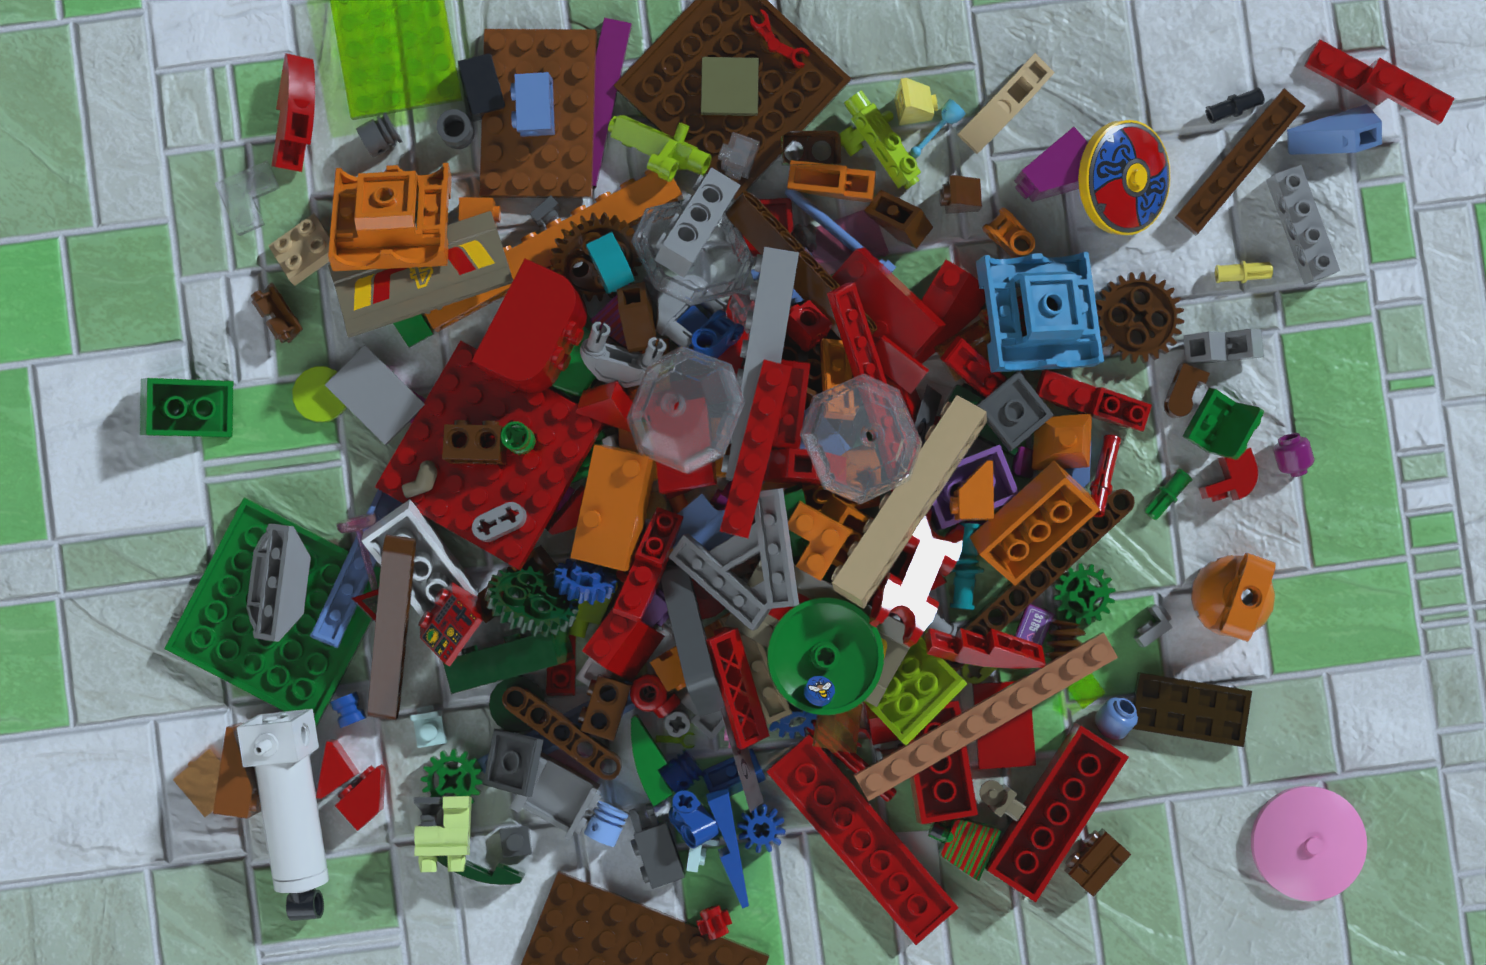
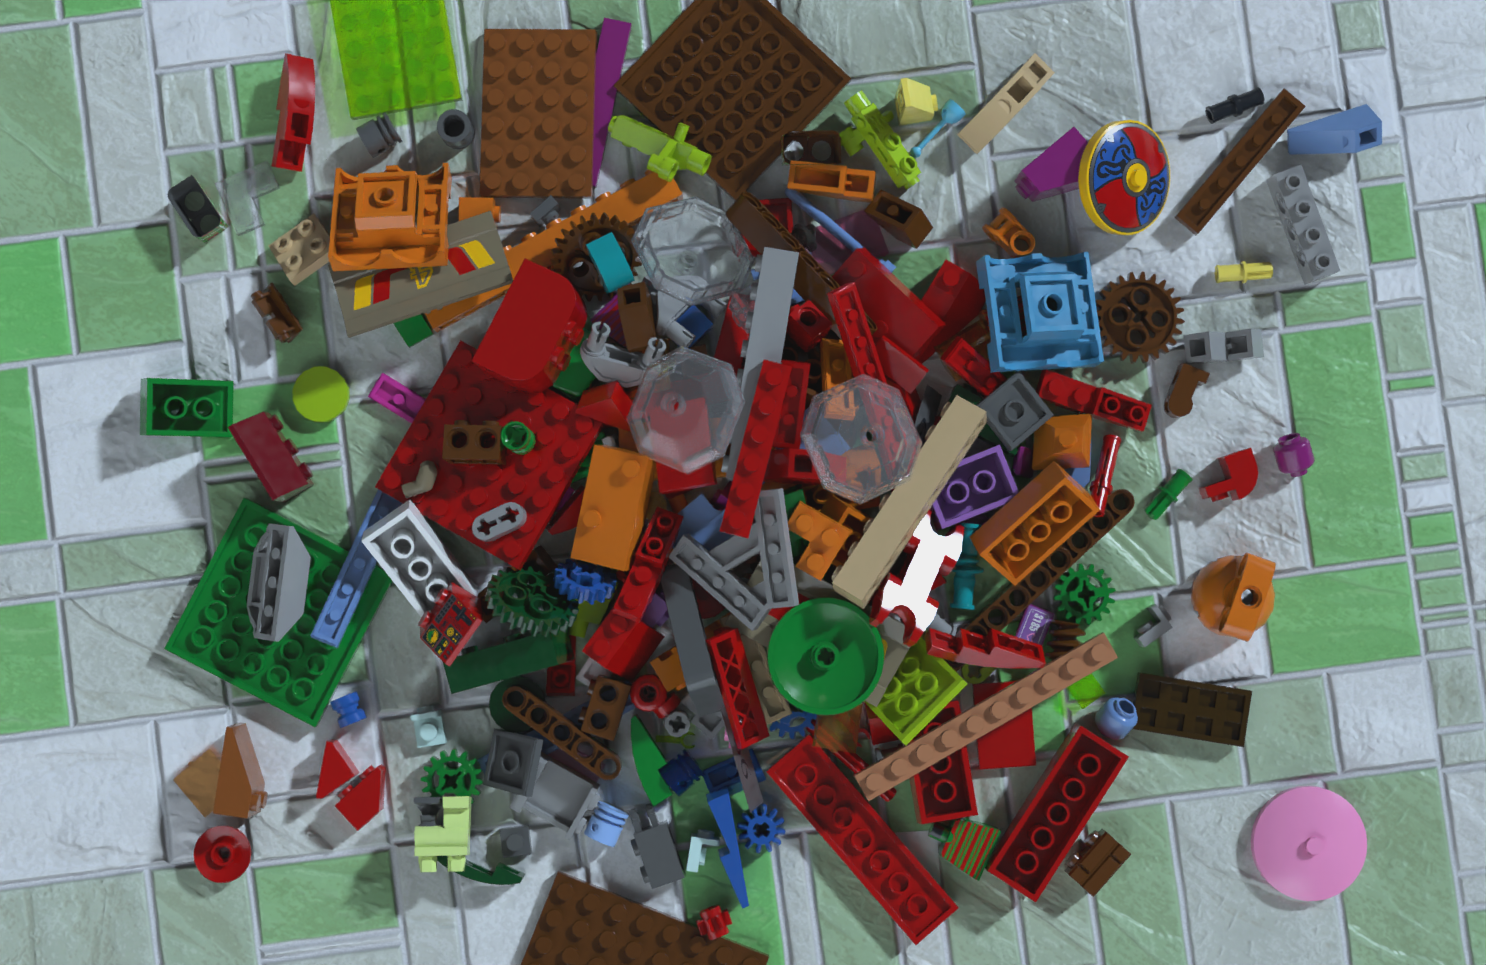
(177, 198): none -> dark grey piece
(209, 858): none -> red dish
(272, 456): none -> dark red slope
(280, 752): white piece -> none
(369, 600): piece -> none
(375, 395): light grey tile -> none
(391, 627): beam -> none
(480, 85): black panel -> none
(533, 104): medium blue brick -> none
(692, 819): blue piece -> none
(696, 223): light grey brick -> none
(718, 333): blue piece -> none
(729, 86): olive tile -> none
(738, 156): clear brick -> none
(774, 44): red piece -> none
(819, 691): blue tile -> none
(961, 194): reddish brown slope -> none
(975, 495): orange slope -> none
(1001, 799): dark tan hips -> none
(1223, 425): green bracket -> none
(1379, 82): red bracket -> none

